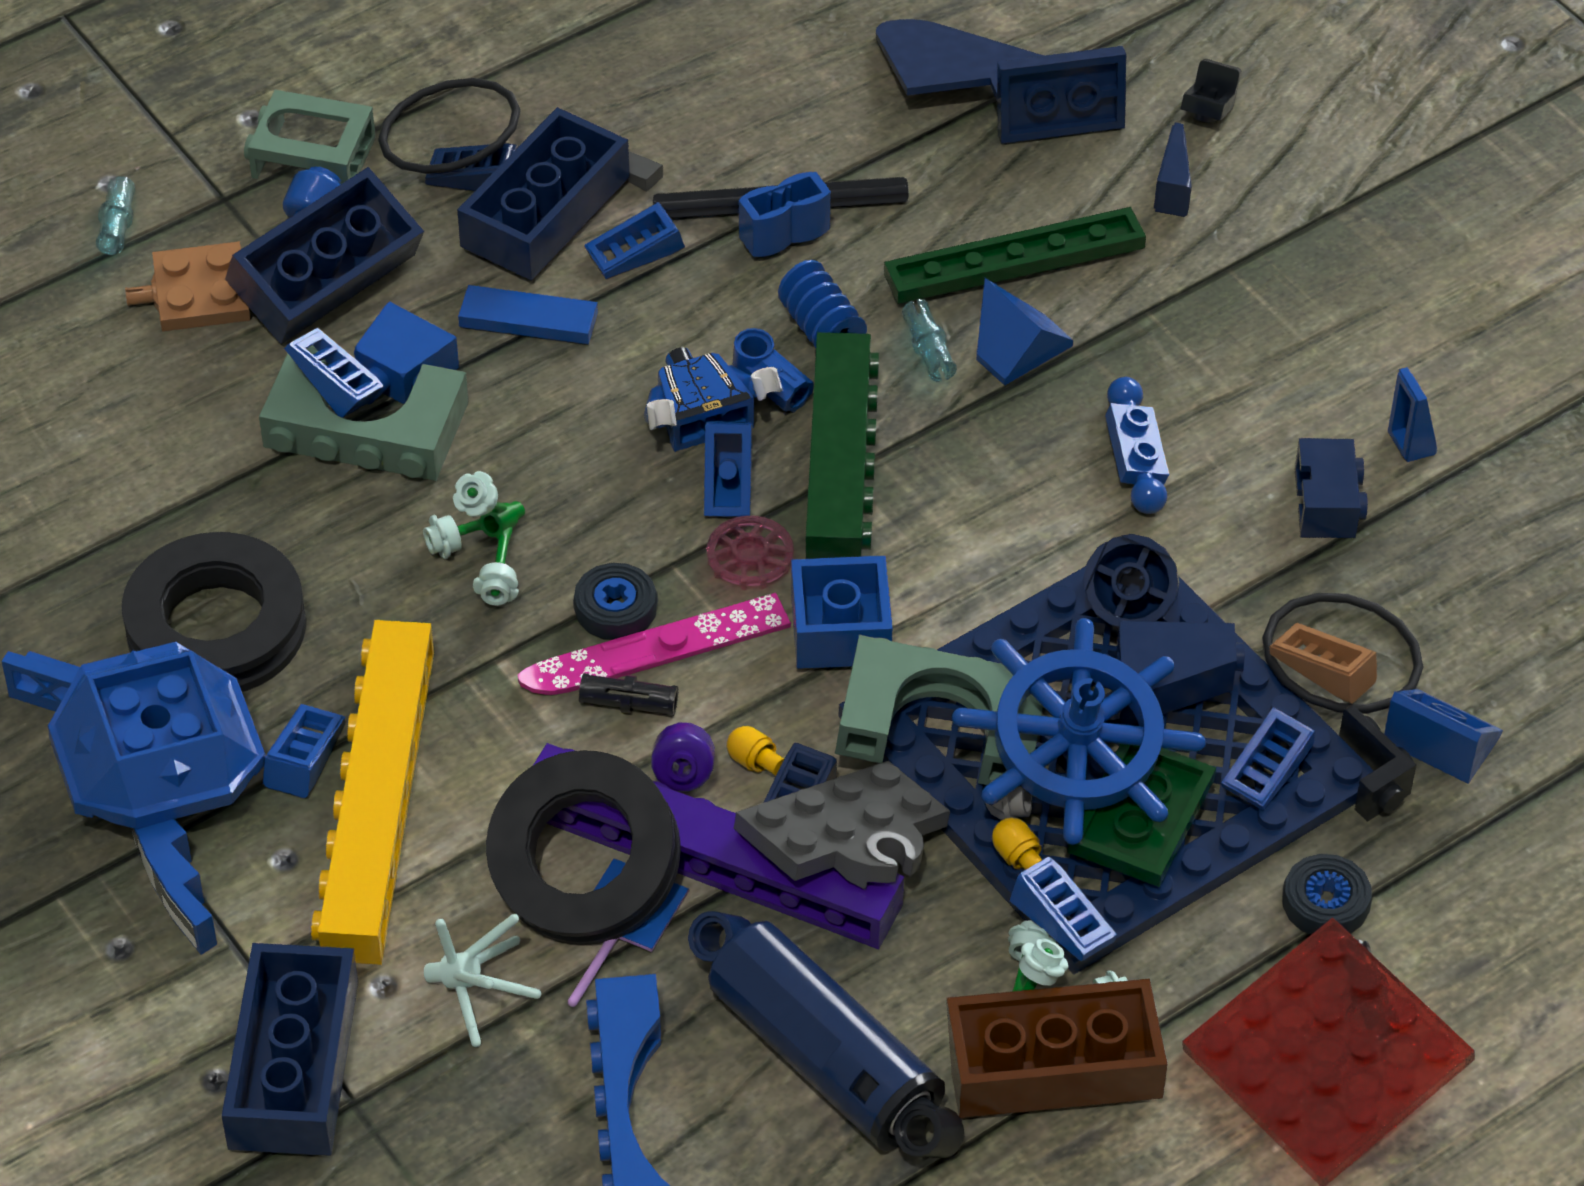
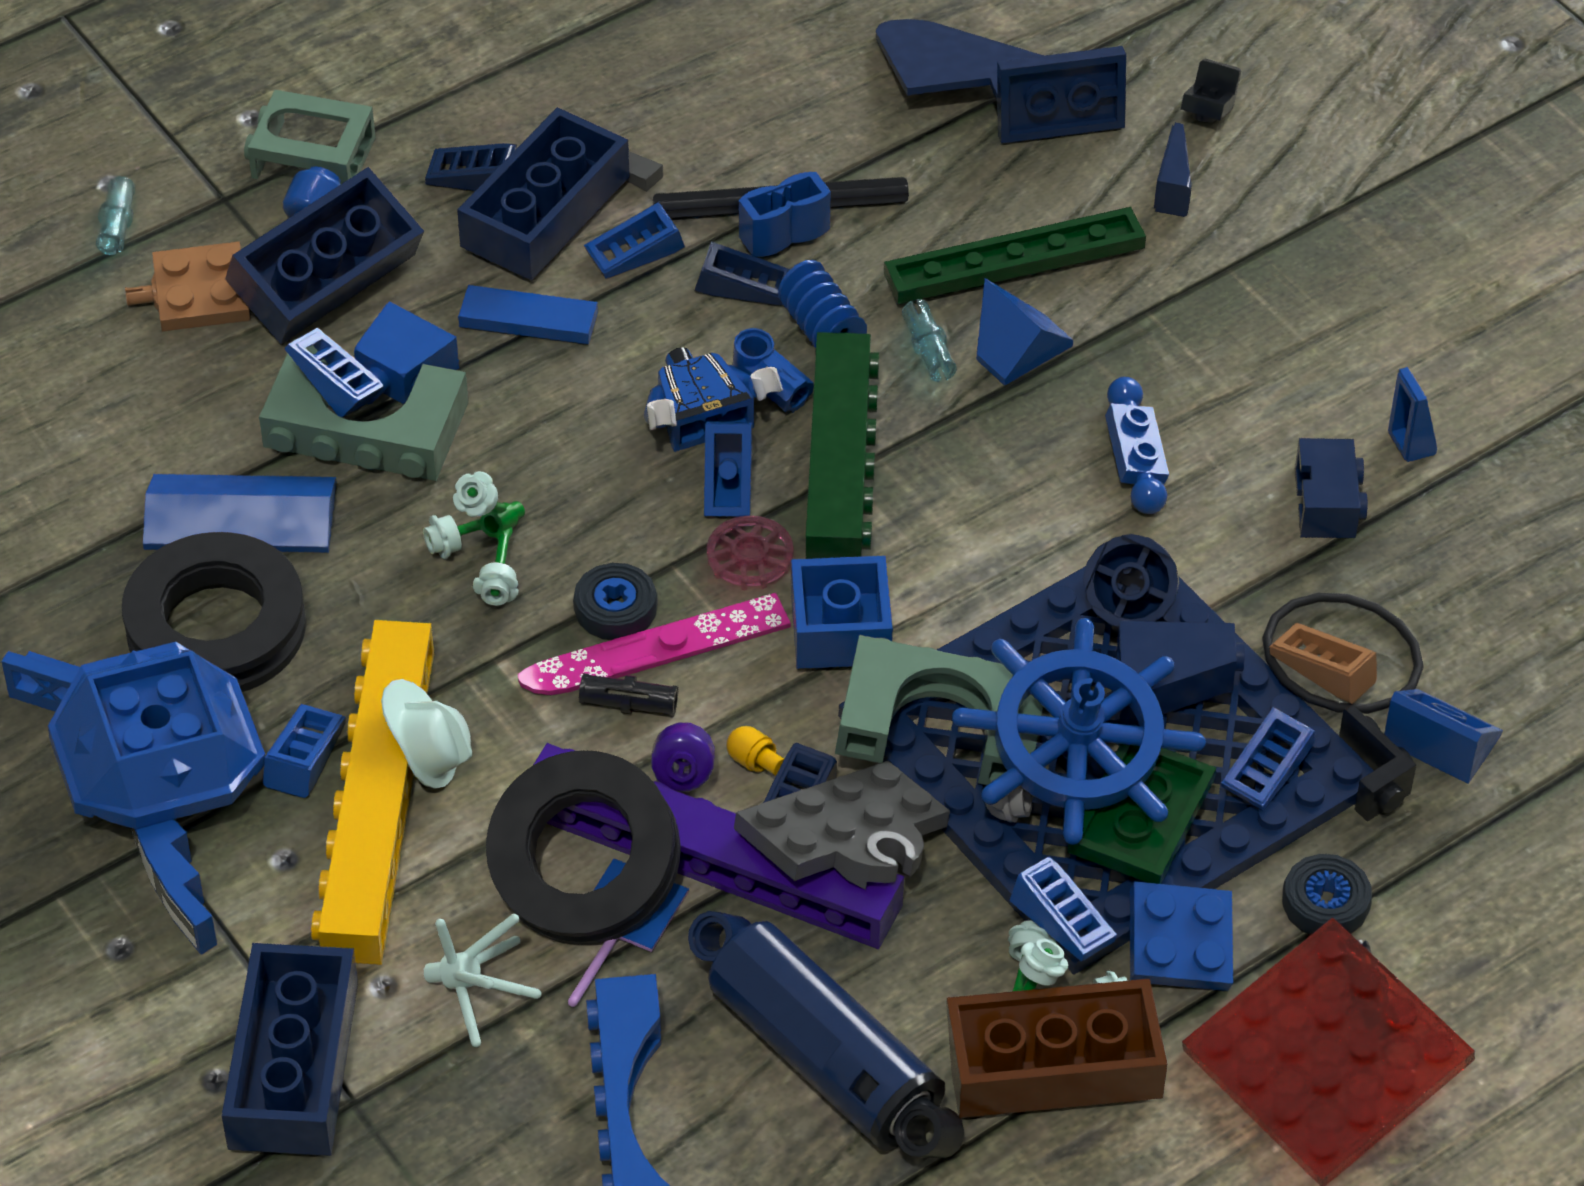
(279, 510): none -> slope
(427, 731): none -> light aqua piece
(448, 167): black piece -> none
(729, 273): none -> dark blue slope
(1016, 843): yellow cylinder -> none
(1181, 936): none -> blue plate

